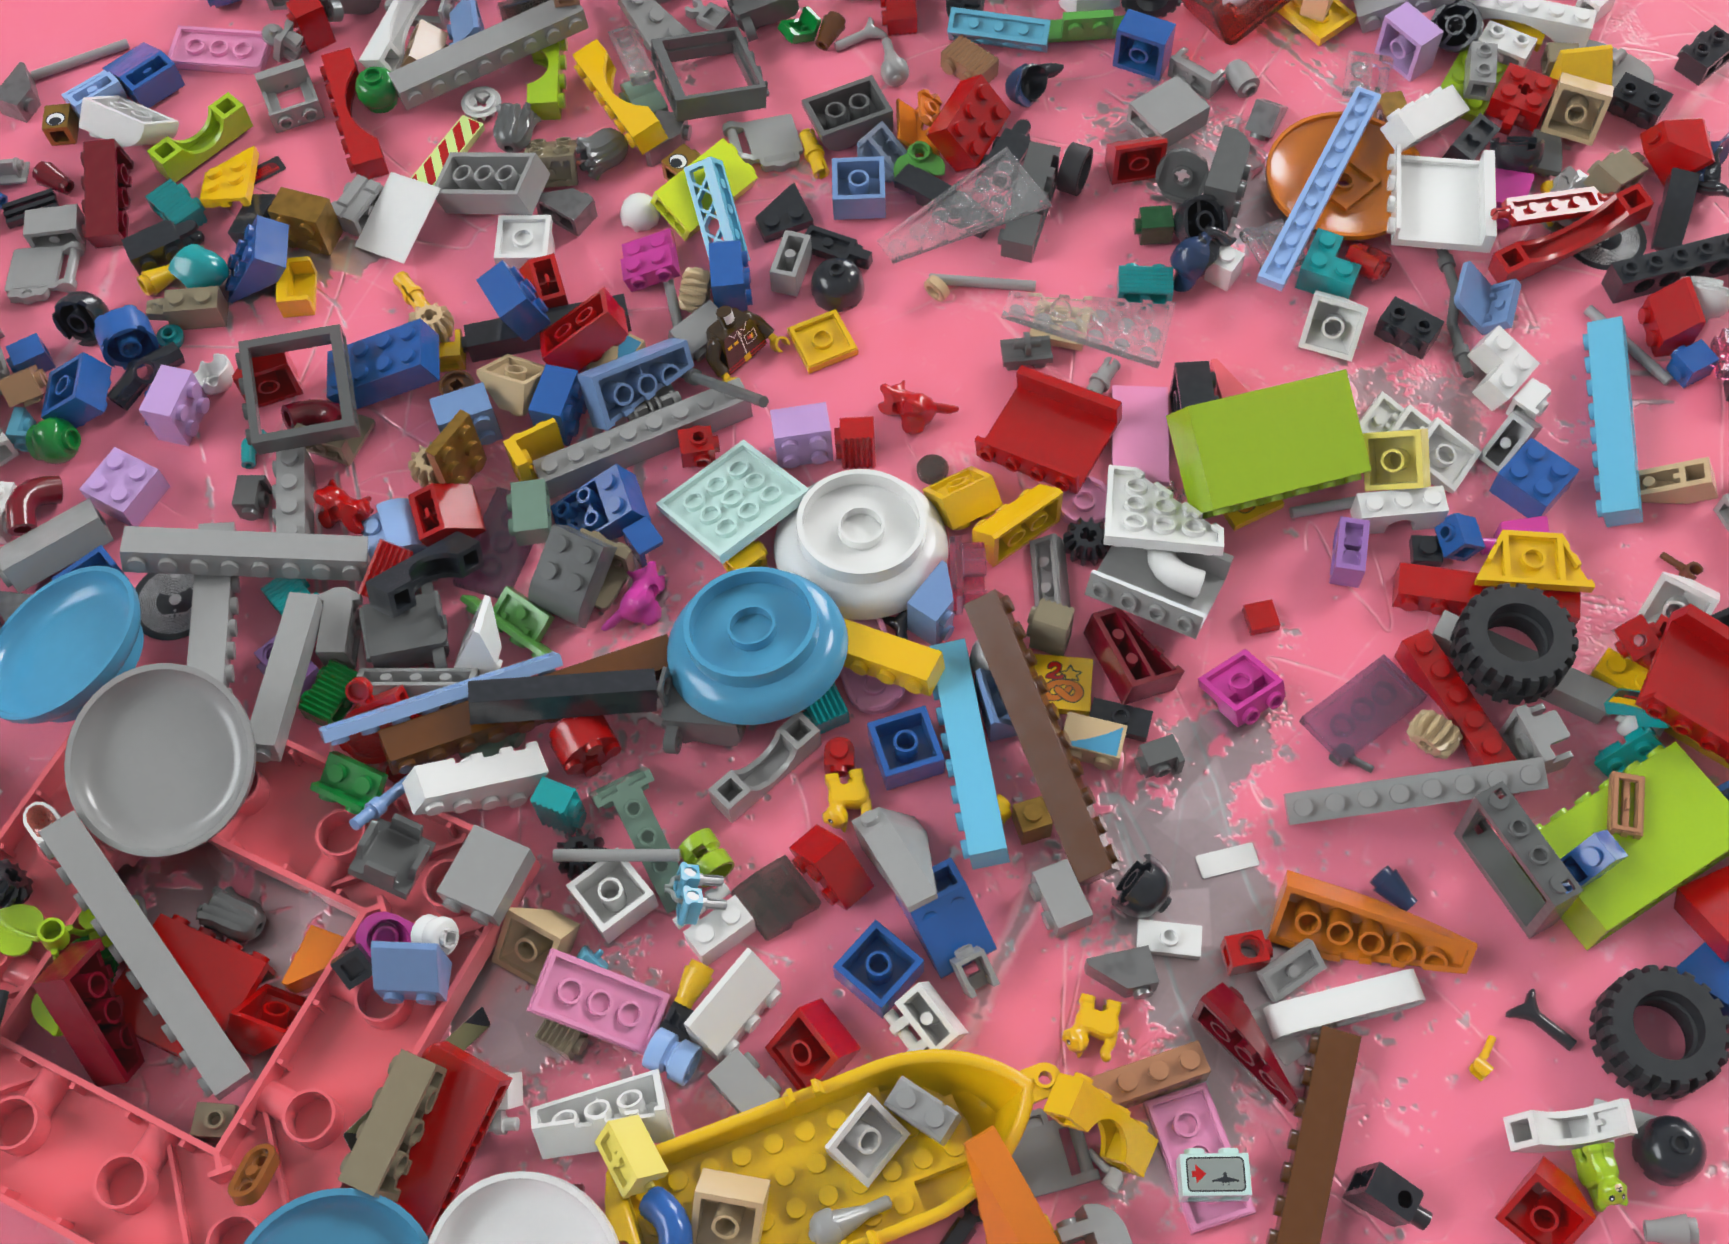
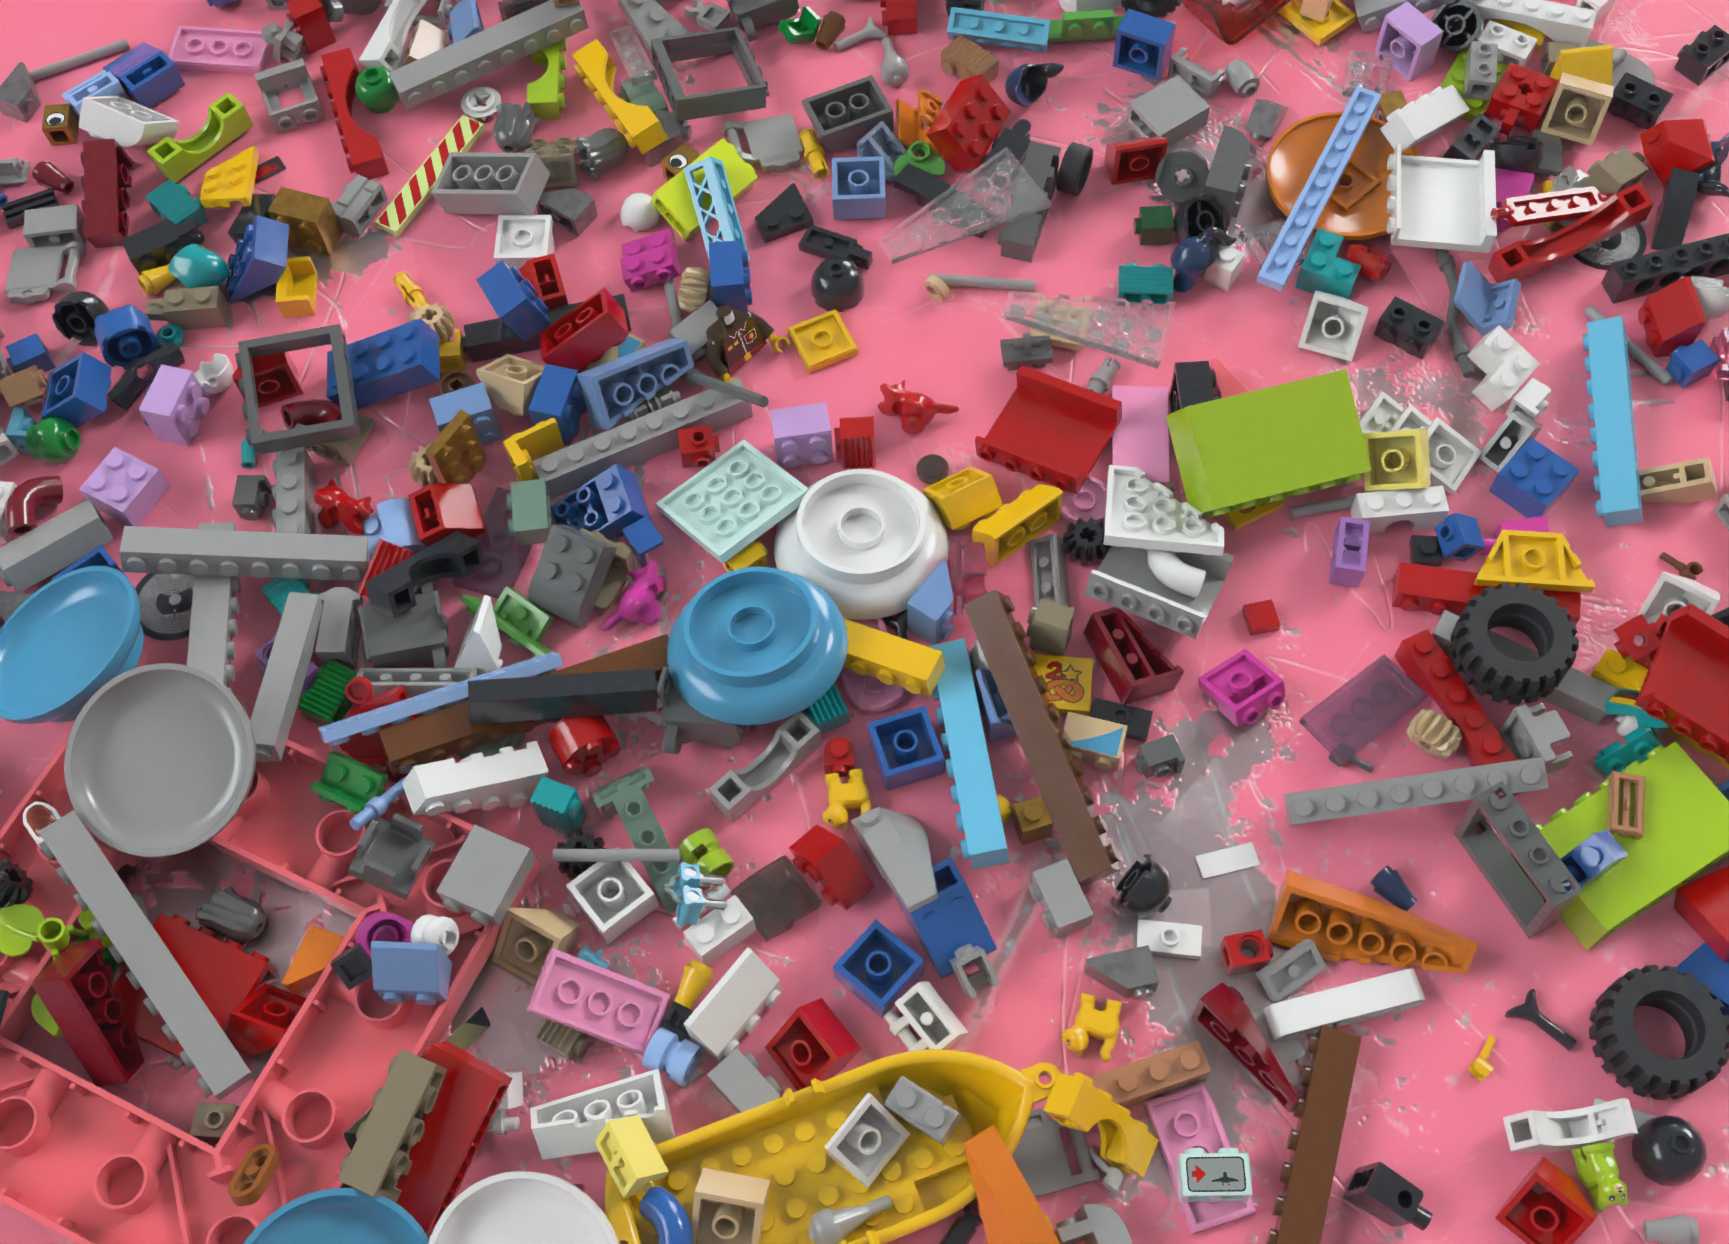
(397, 217): white sticker -> none
(791, 263): light grey brick -> none

